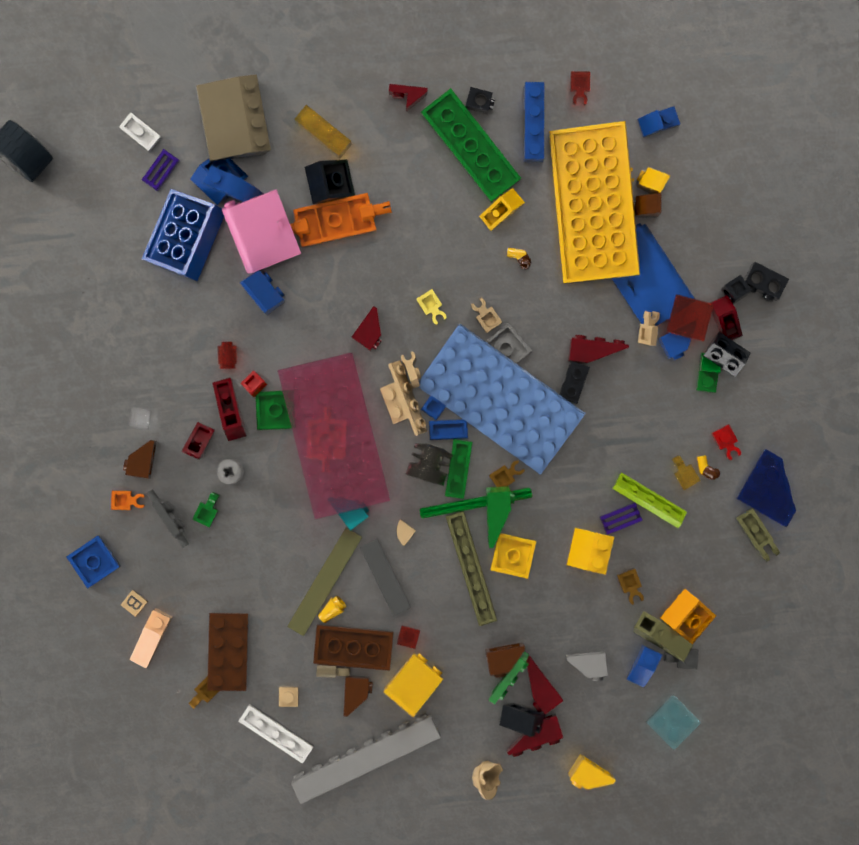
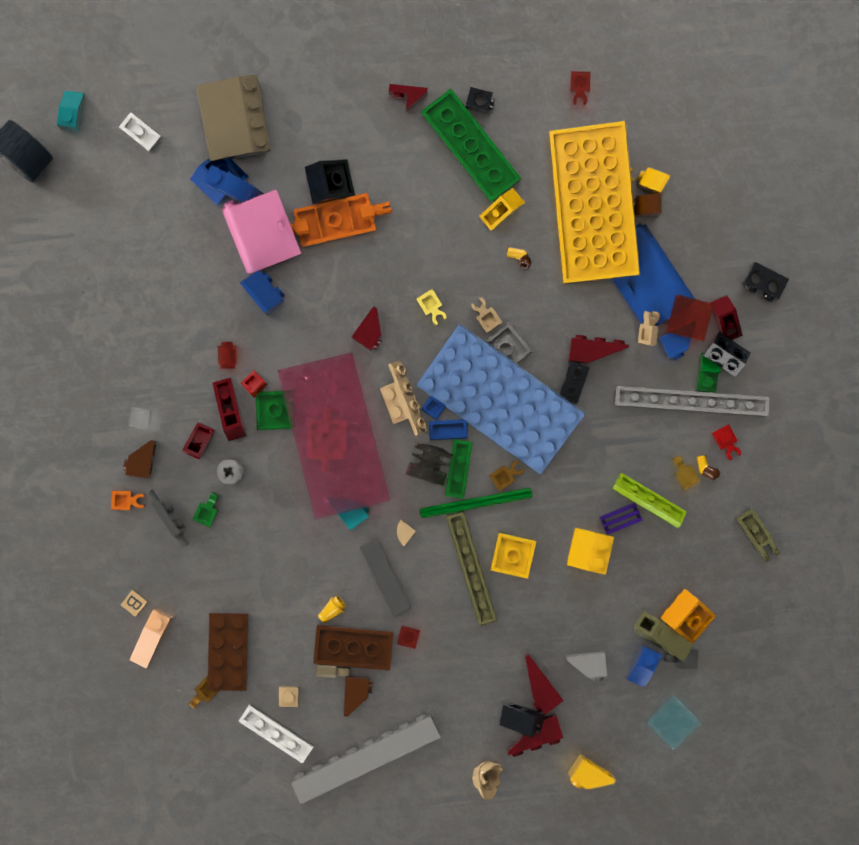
(70, 111): none -> teal slope
(93, 561): blue plate -> none
(161, 169): dark purple tile -> none
(184, 234): blue slope -> none
(323, 131): clear yellow brick -> none
(324, 581): olive tile -> none
(413, 374): tan plate -> none
(413, 684): yellow slope -> none
(498, 509): green slope -> none
(500, 690): green plate -> none
(503, 658): reddish brown slope -> none
(534, 122): blue arch -> none
(629, 583): pearl gold plate -> none
(658, 121): blue slope -> none
(692, 401): none -> light grey plate
(736, 289): black brick -> none
(769, 489): clear blue plate -> none

